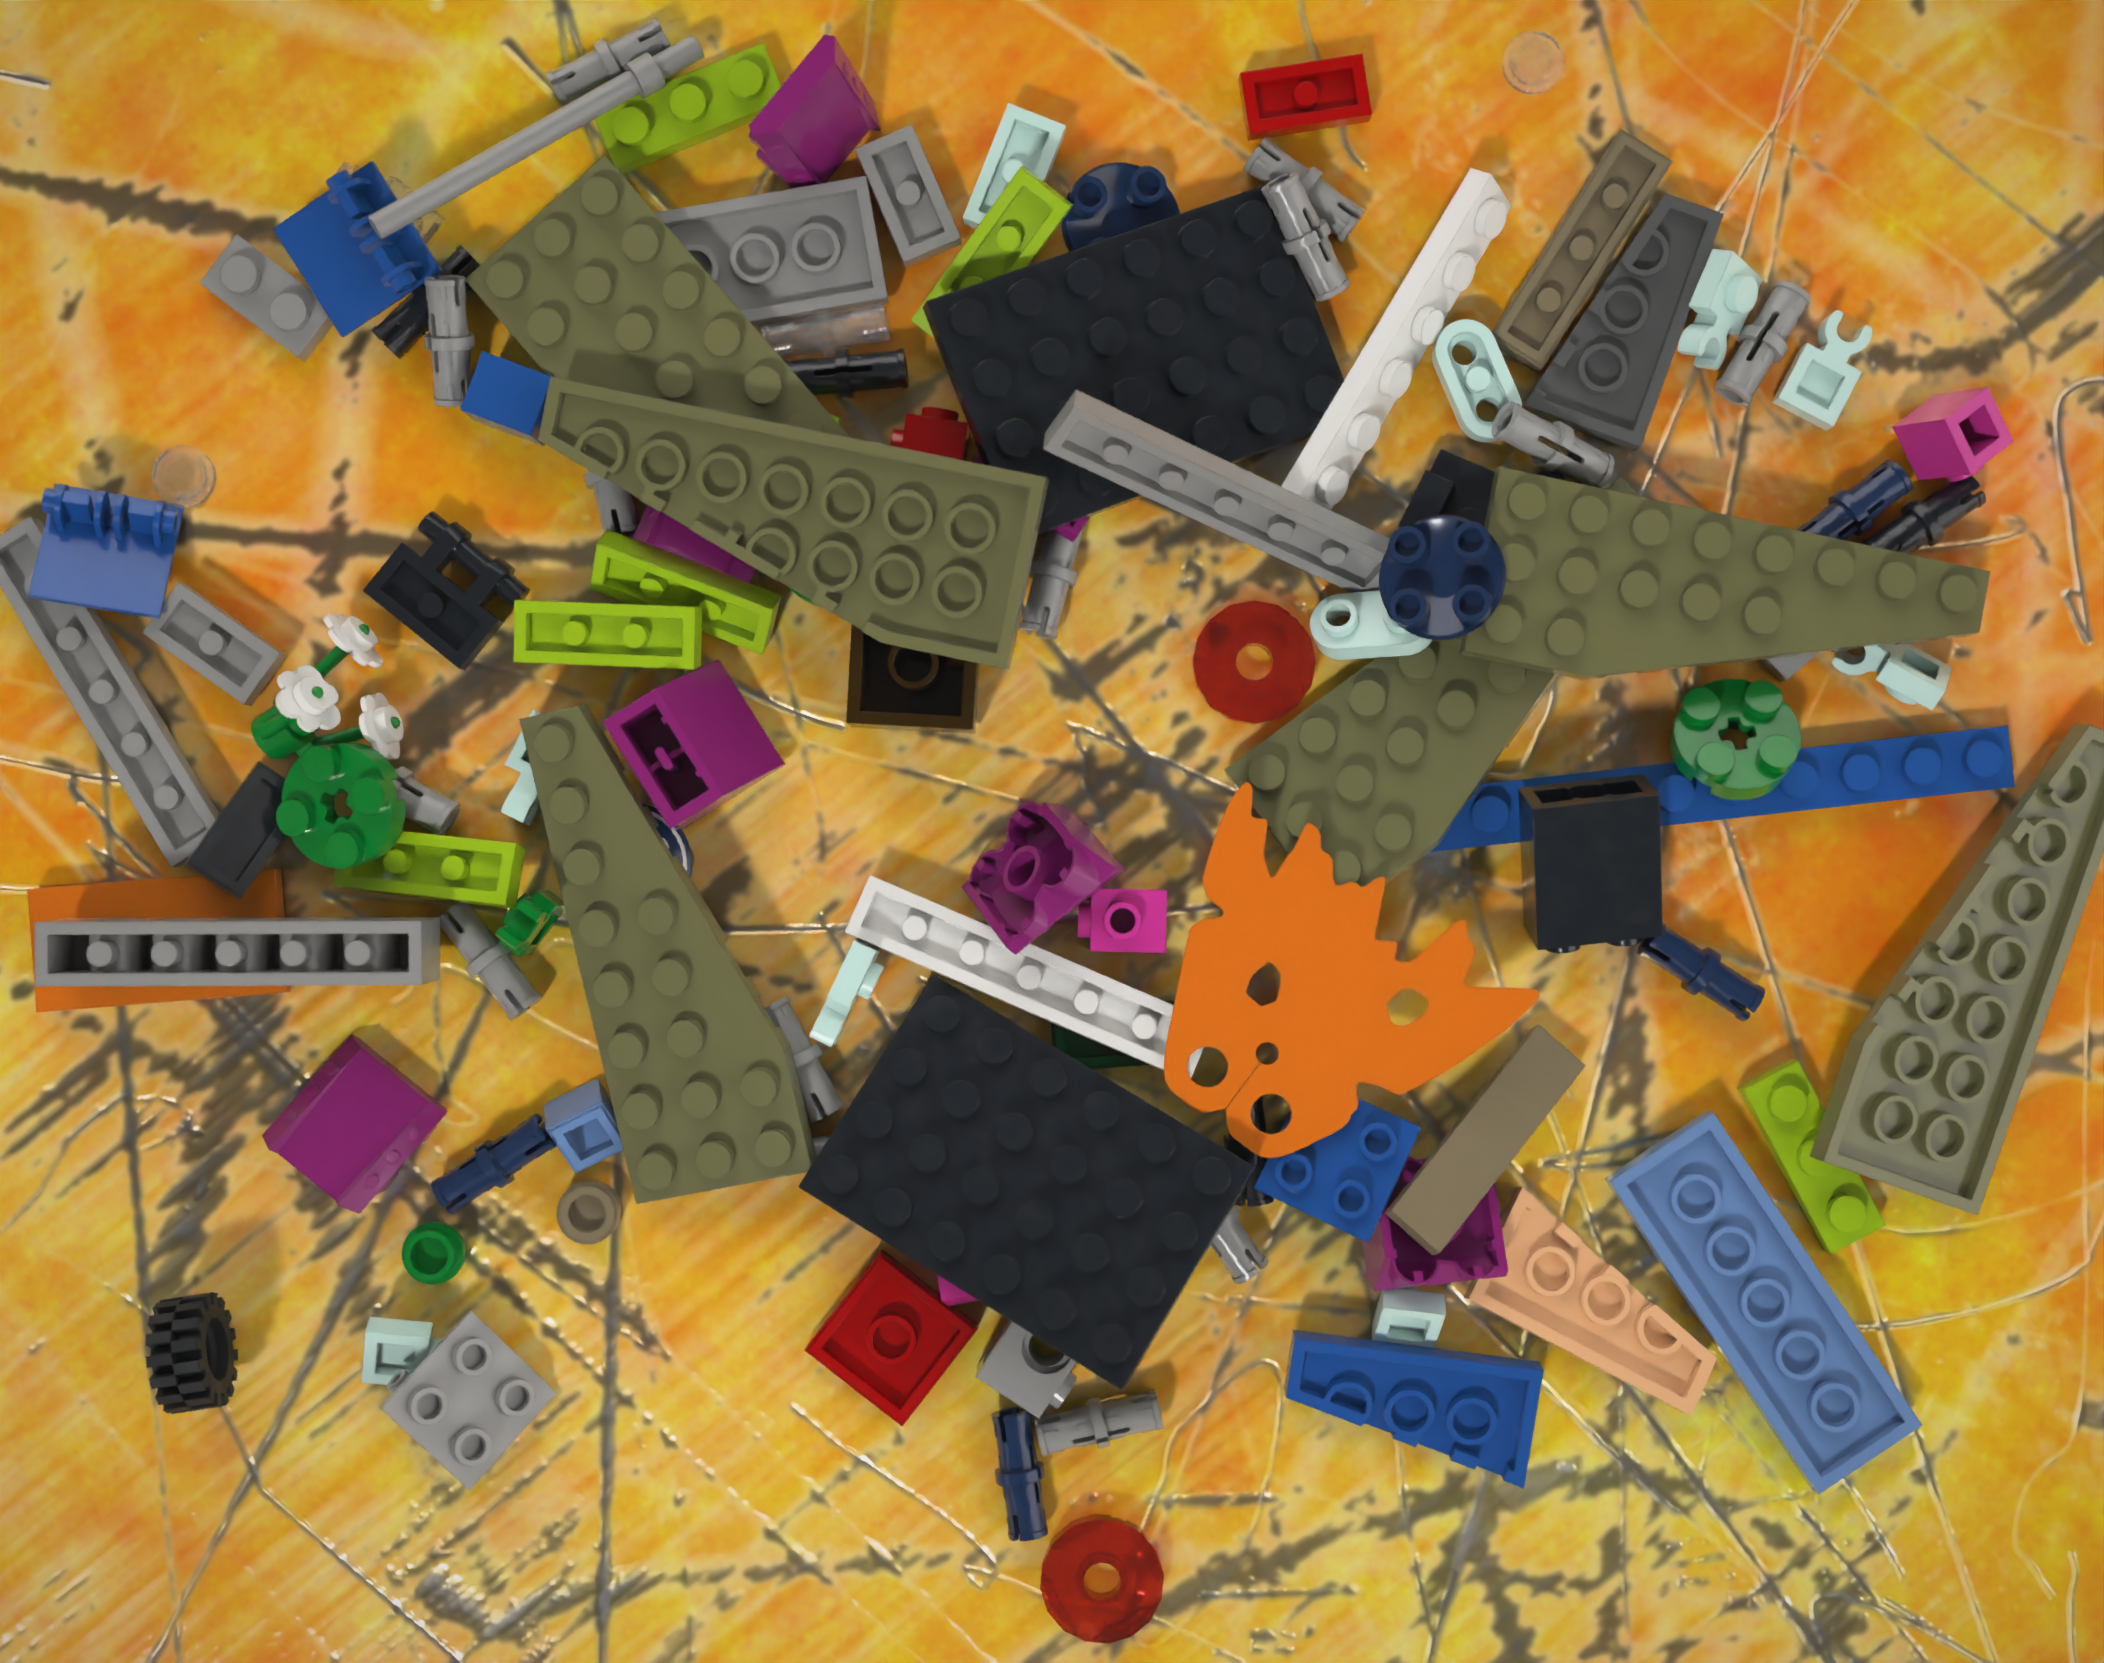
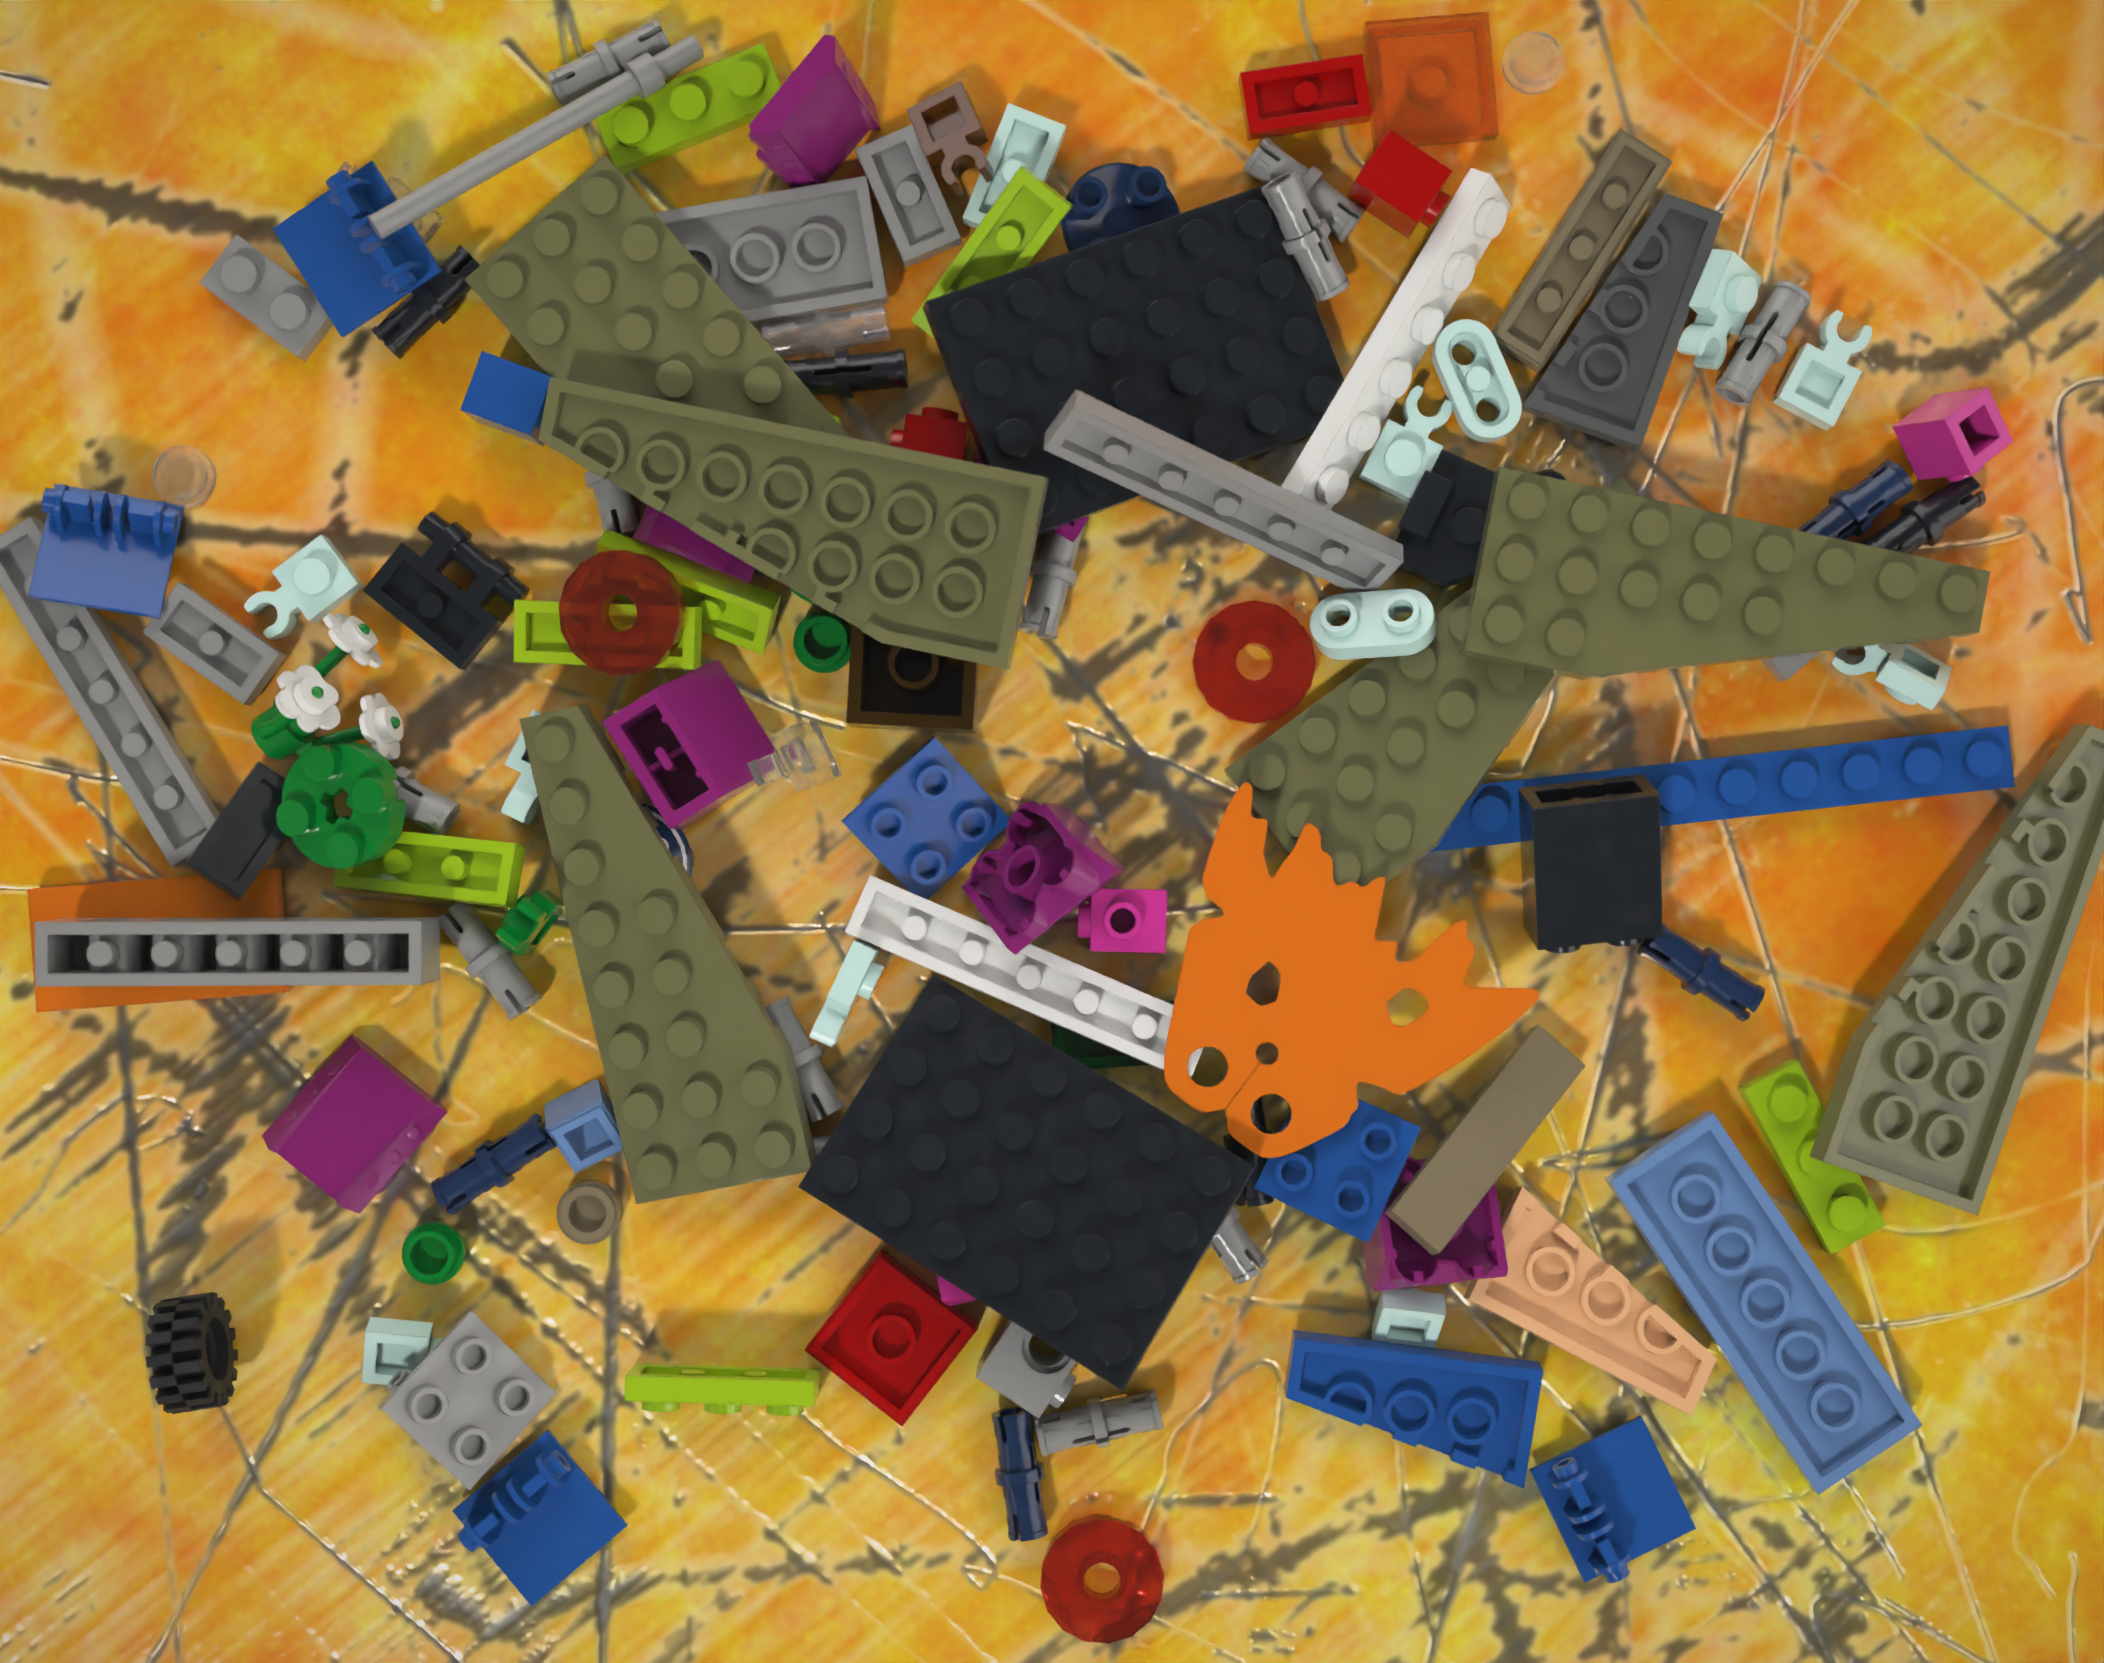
(311, 582): none -> light aqua plate
(448, 338): light grey pin -> none
(538, 1518): none -> blue hinge
(586, 612): none -> clear red tile
(722, 1387): none -> lime plate
(799, 757): none -> clear plate
(823, 642): none -> green plate
(927, 819): none -> blue hinge
(951, 135): none -> reddish brown plate
(1401, 185): none -> red brick
(1405, 451): none -> light aqua plate
(1431, 79): none -> clear orange tile
(1442, 577): dark blue dish -> none
(1522, 431): light grey pin -> none
(1612, 1500): none -> blue hinge
(1740, 705): green plate -> none

